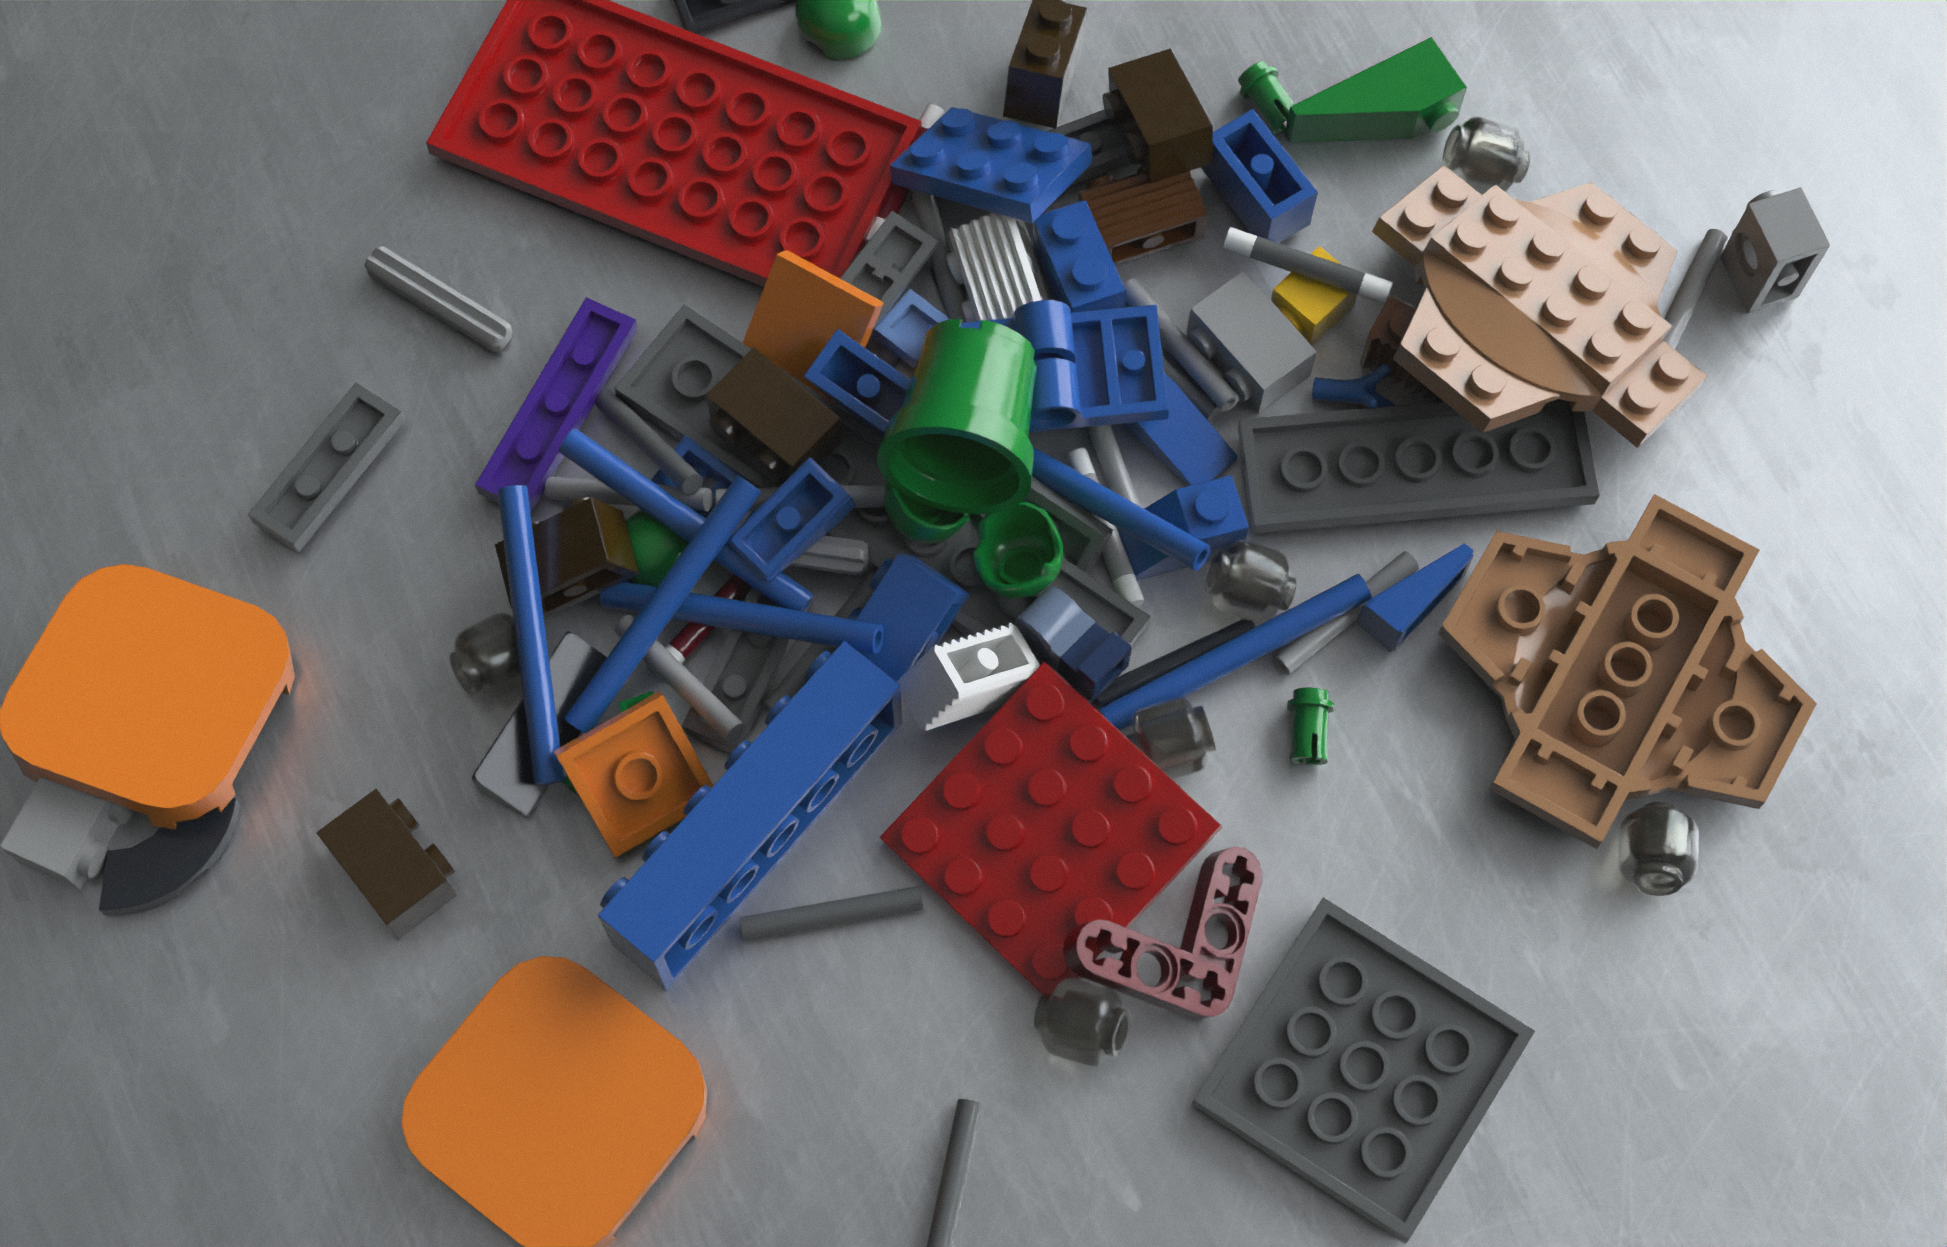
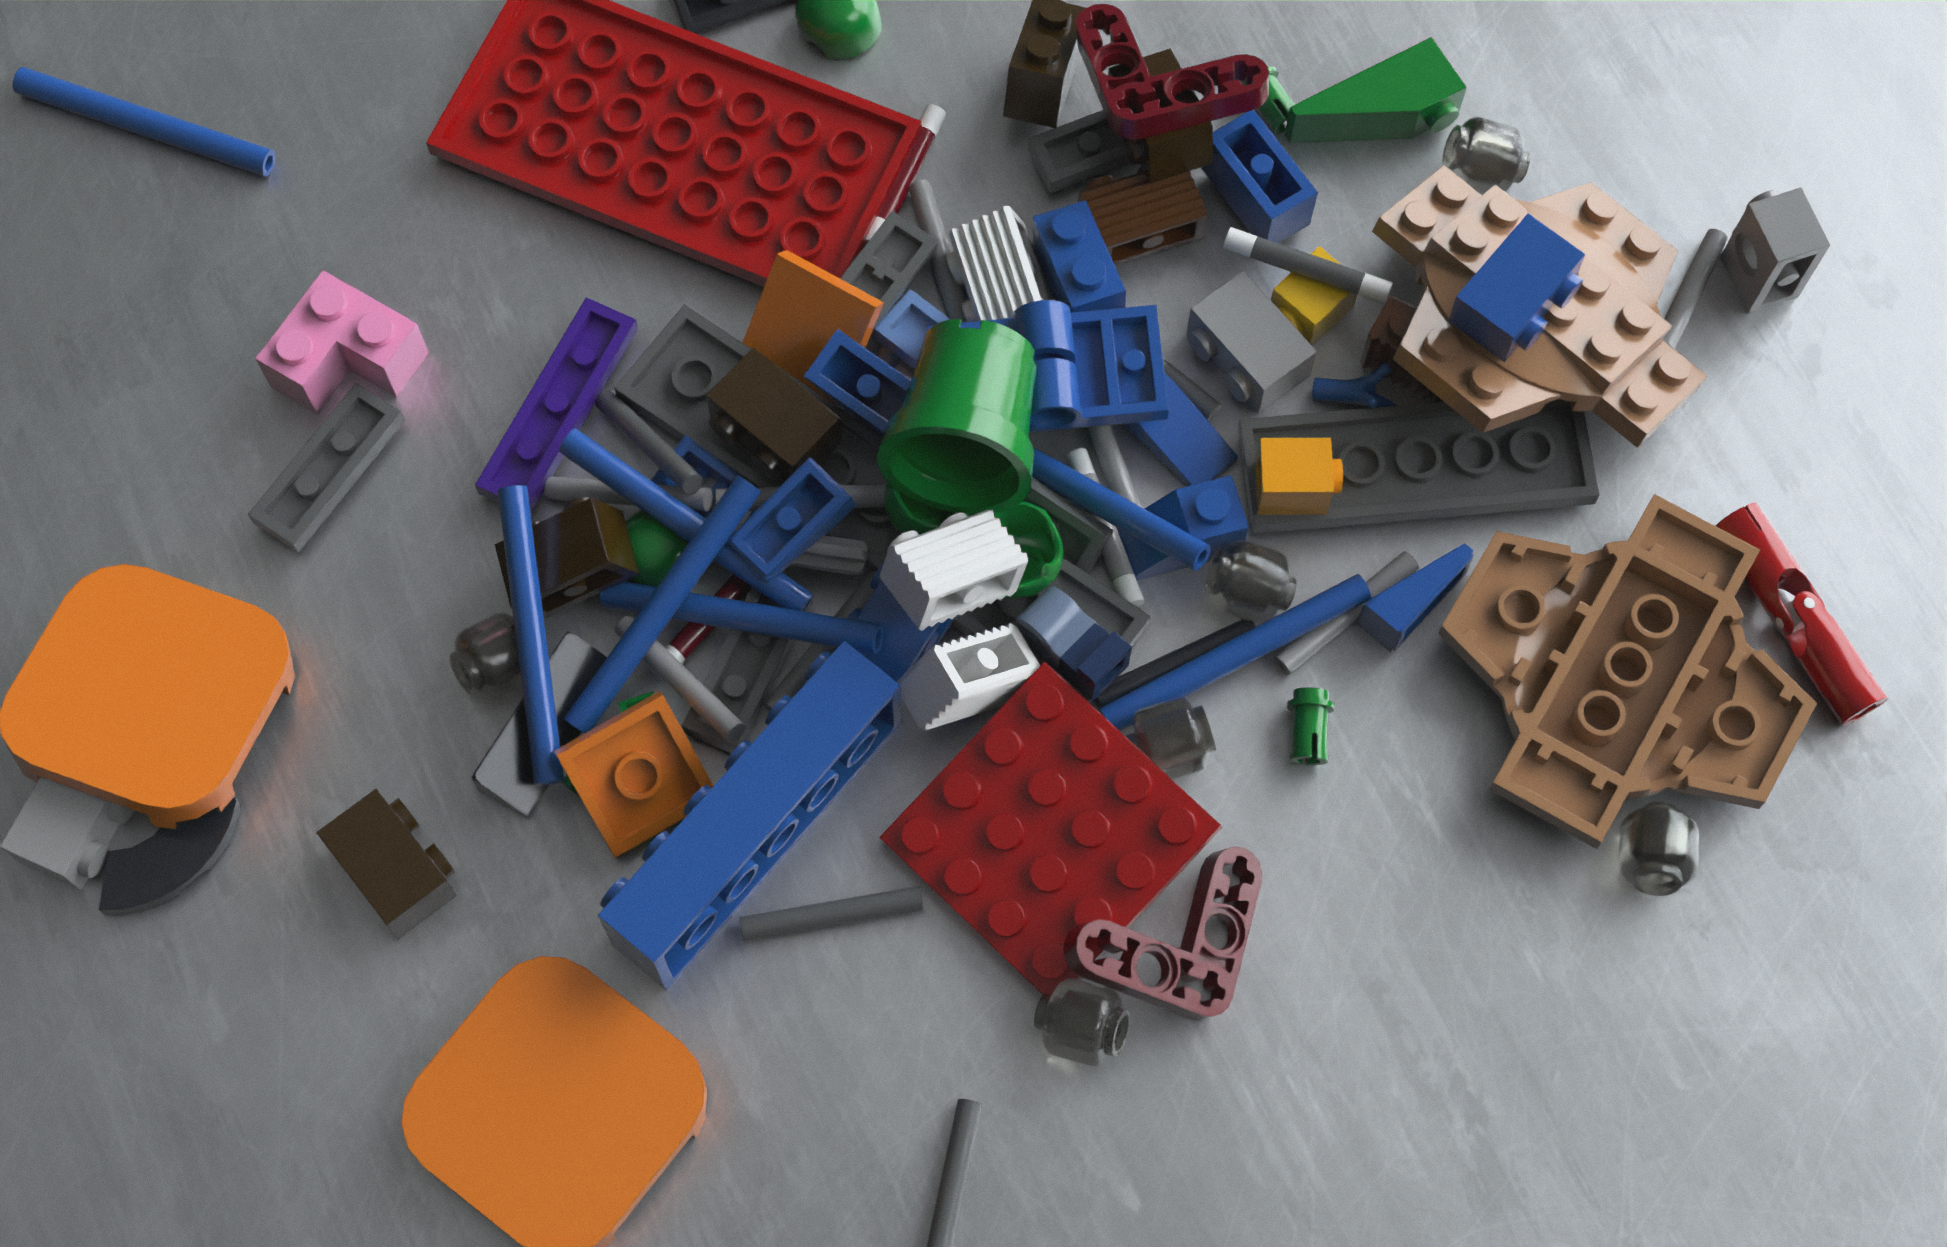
(144, 121): none -> blue piece
(336, 333): none -> bright pink brick
(439, 299): light grey axle -> none
(953, 568): none -> white brick
(992, 164): blue plate -> none
(1145, 91): none -> dark red beam
(1185, 351): light grey piece -> none
(1296, 476): none -> light orange brick
(1363, 1069): dark grey plate -> none
(1517, 287): none -> blue brick
(1804, 621): none -> red piece

